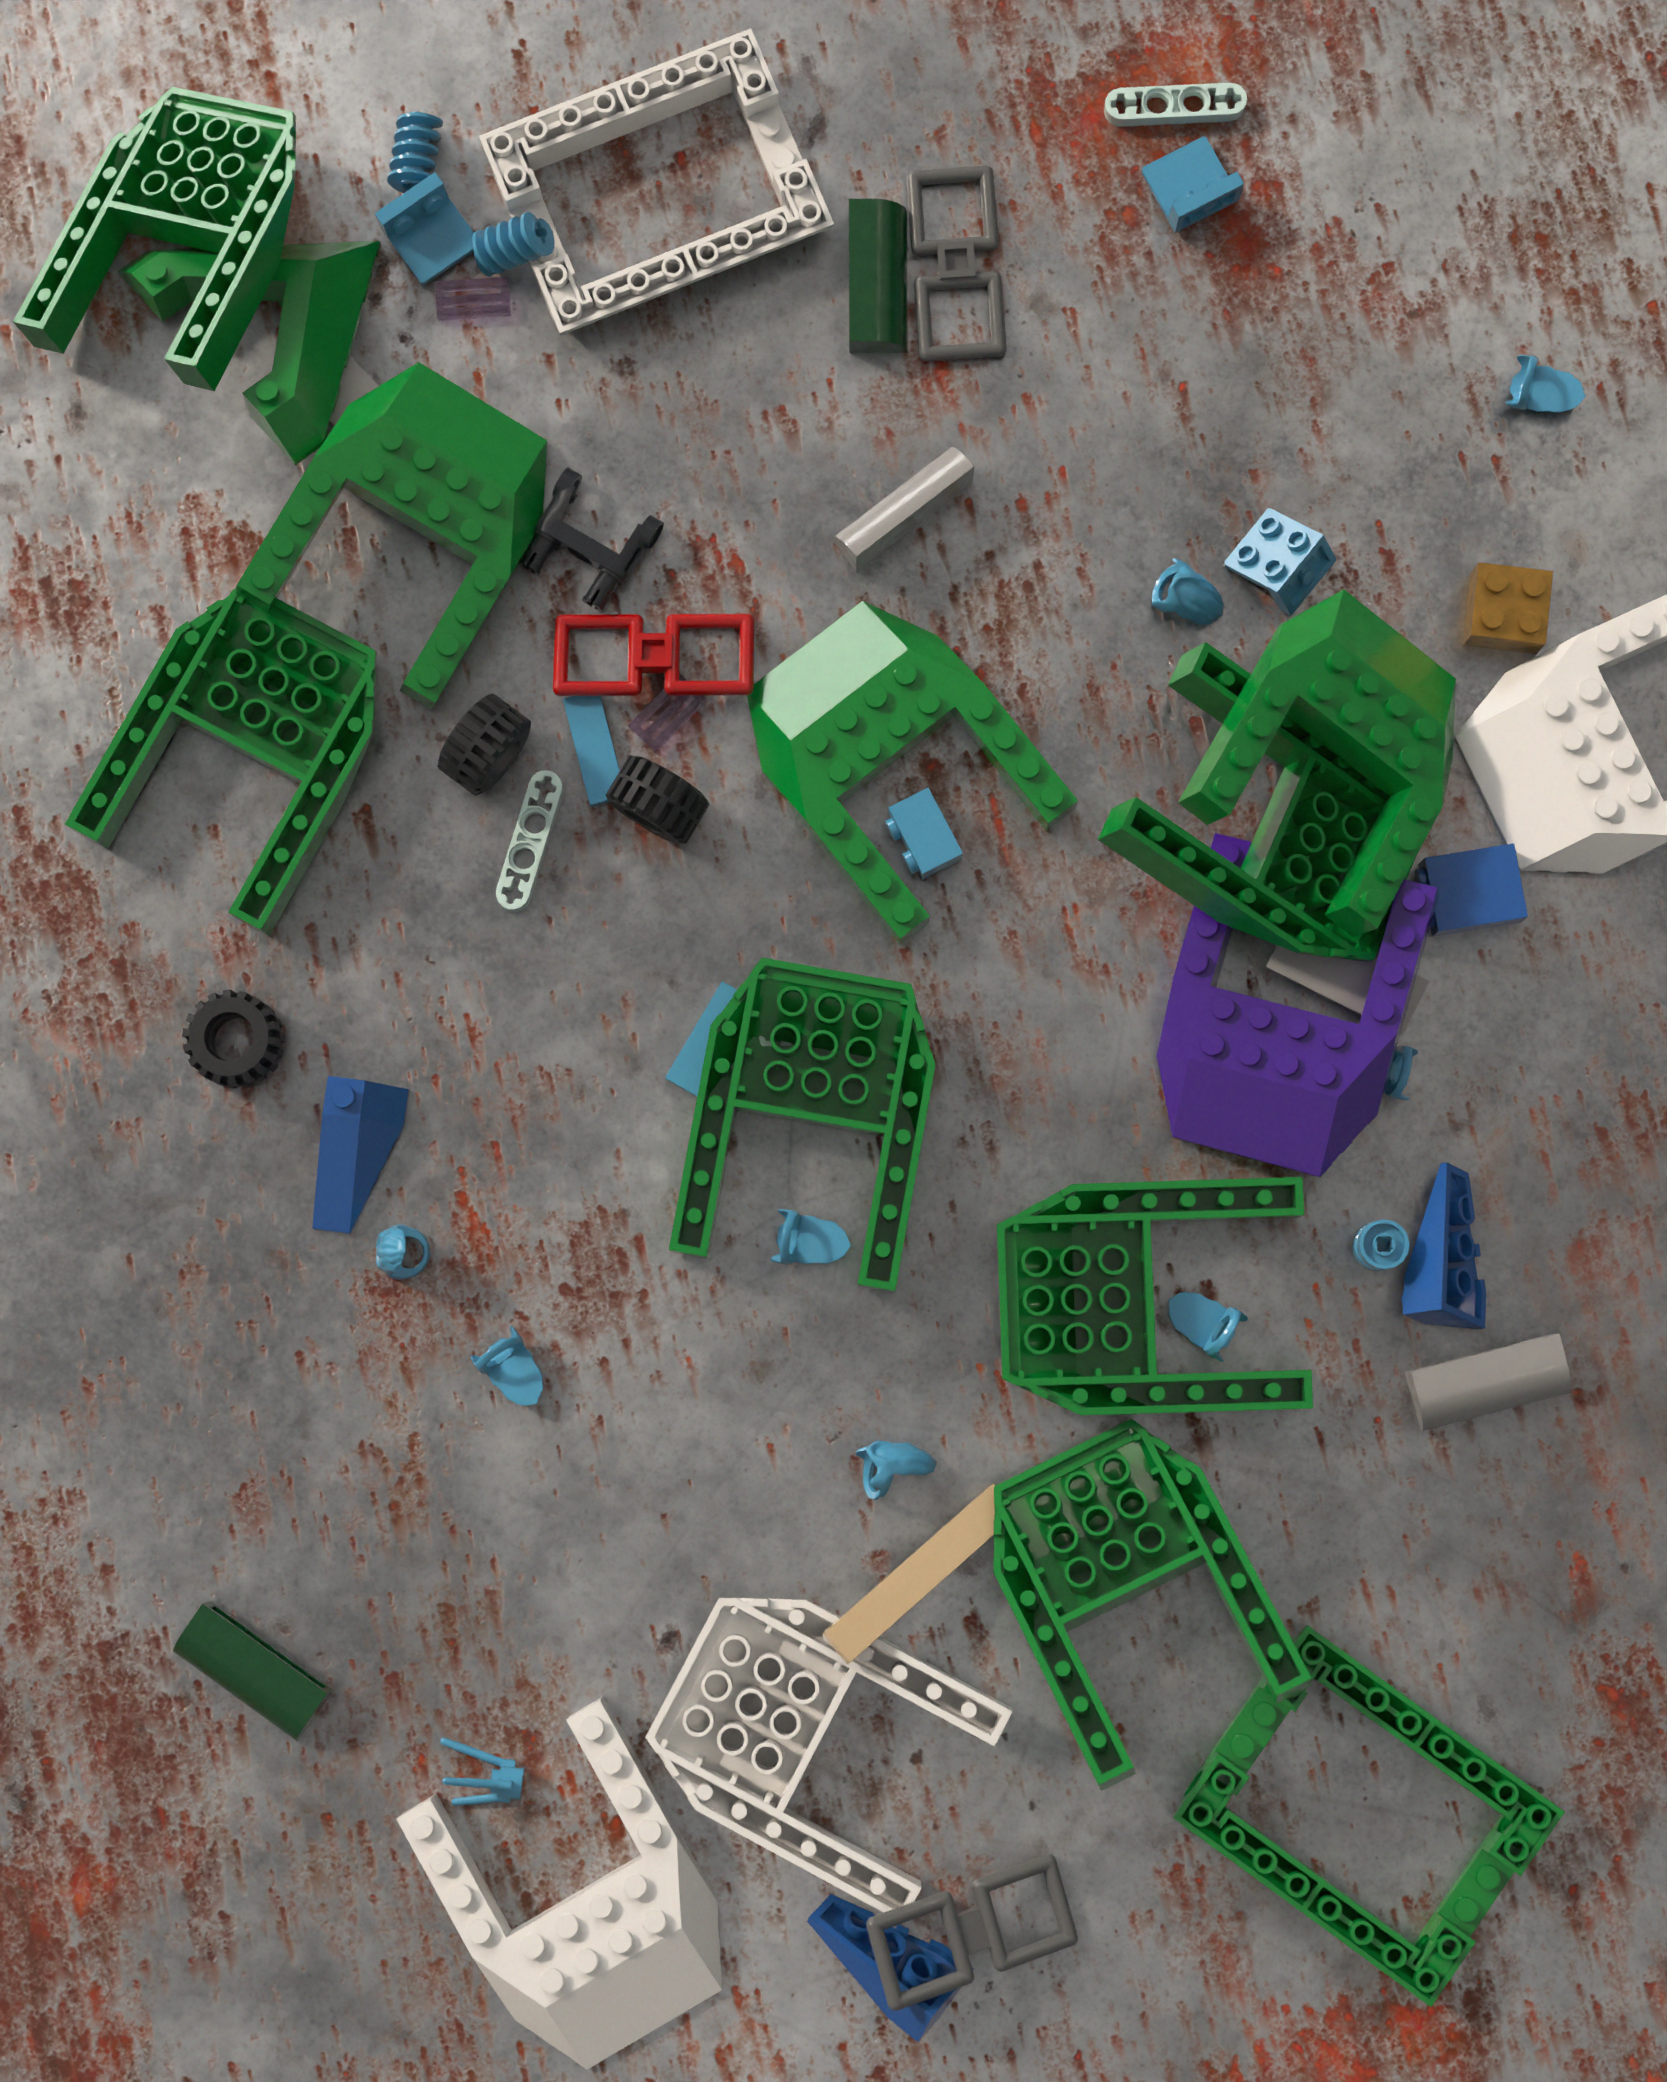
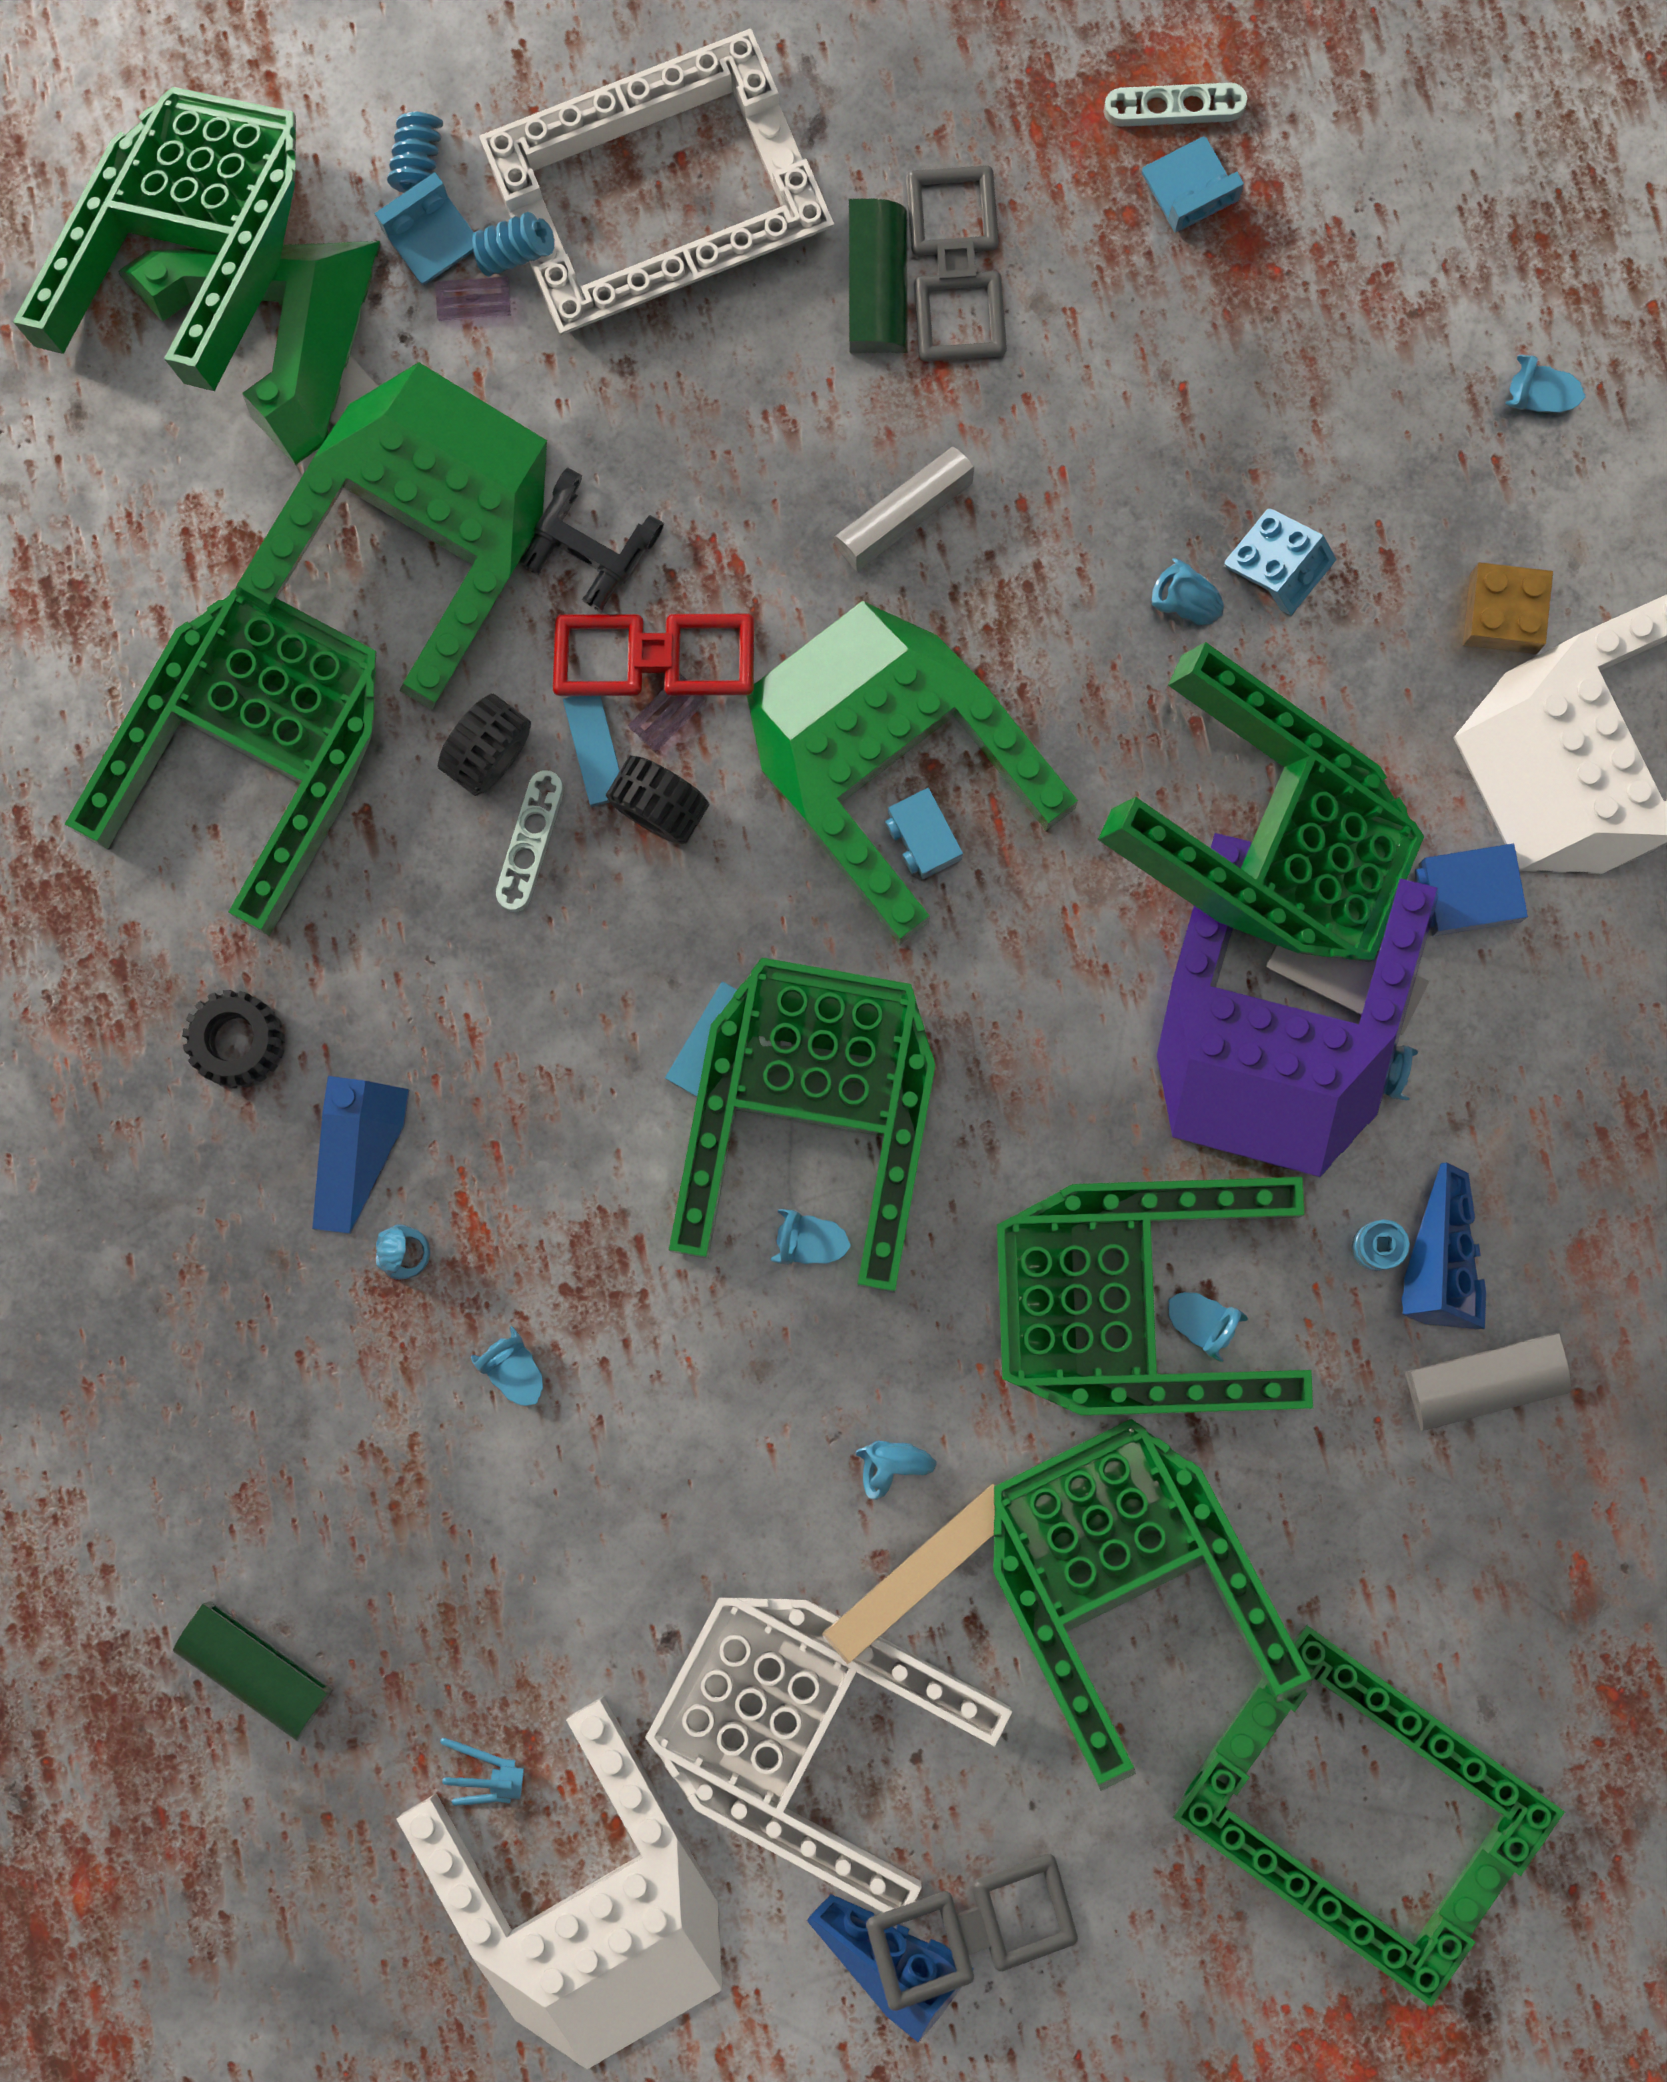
(1370, 704): green wedge -> none

